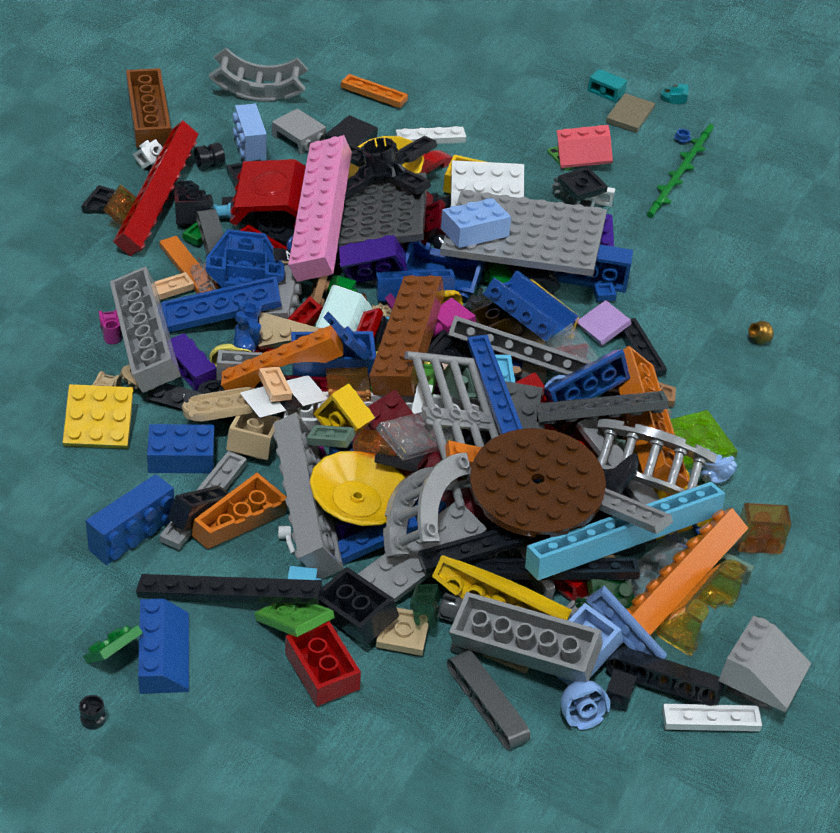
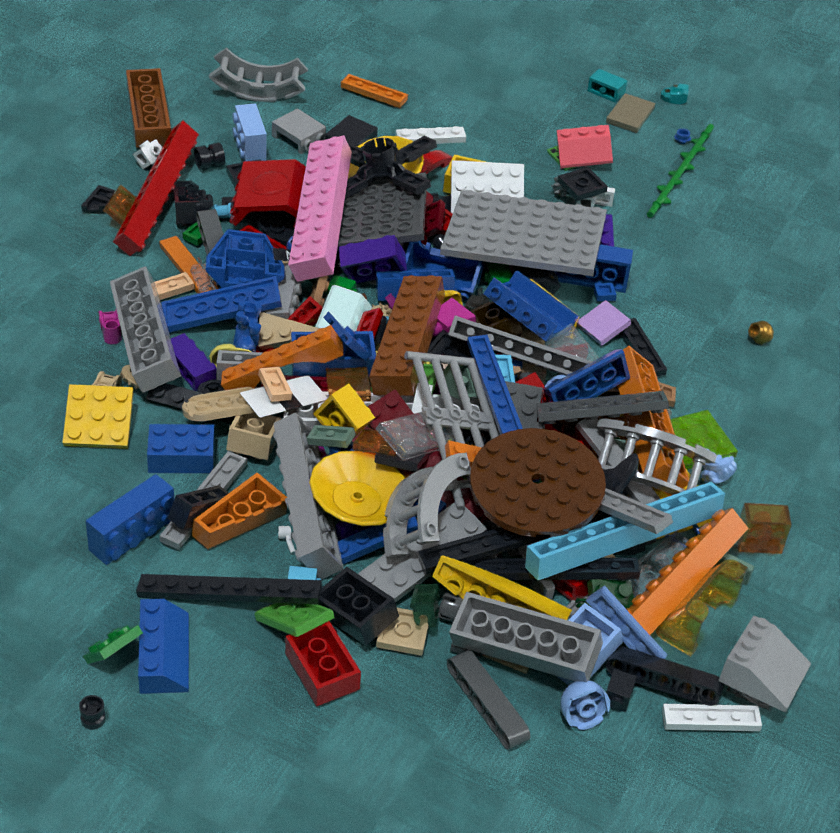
(475, 222): light blue brick -> none

